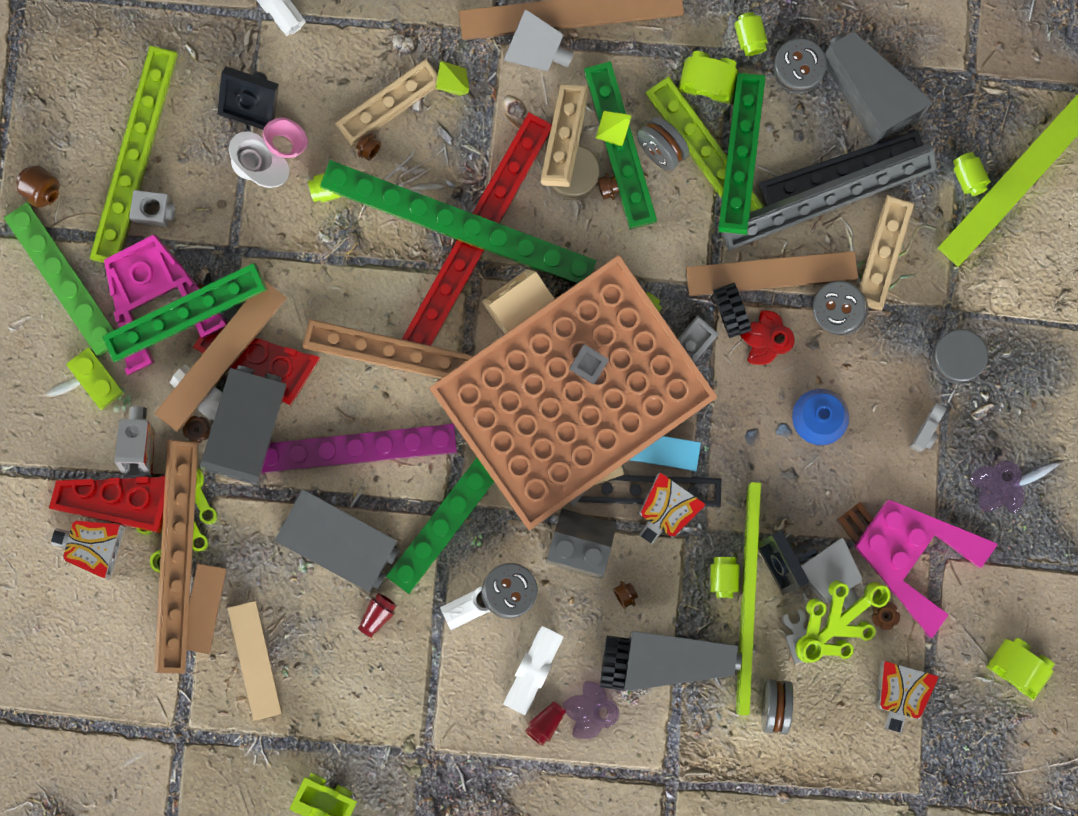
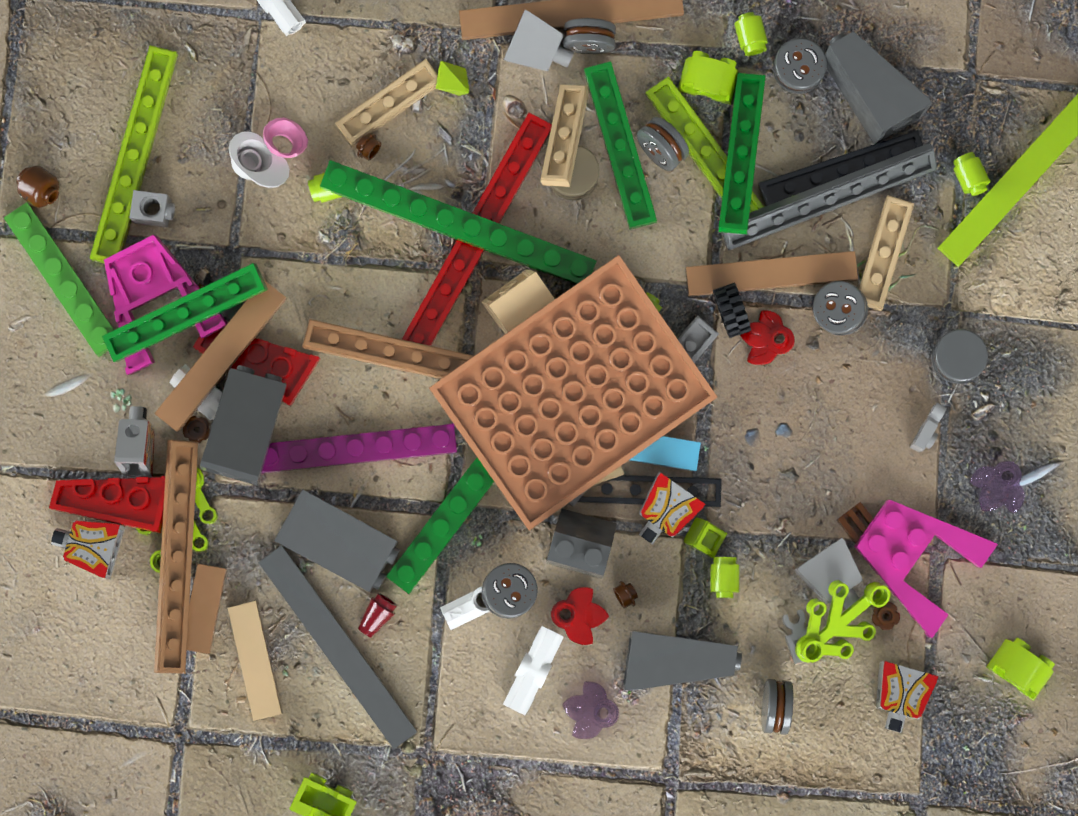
(95, 378): lime plate -> none
(247, 97): black tile -> none
(338, 647): none -> dark grey tile
(544, 725): dark red cone -> none
(583, 615): none -> red plate
(588, 364): flat silver plate -> none
(589, 36): none -> dark grey head
(608, 187): reddish brown plate -> none
(613, 127): lime slope -> none
(614, 662): black tyre -> none
(705, 537): none -> lime slope
(748, 598): lime tile -> none
(785, 561): black tile -> none
(820, 416): blue cone -> none

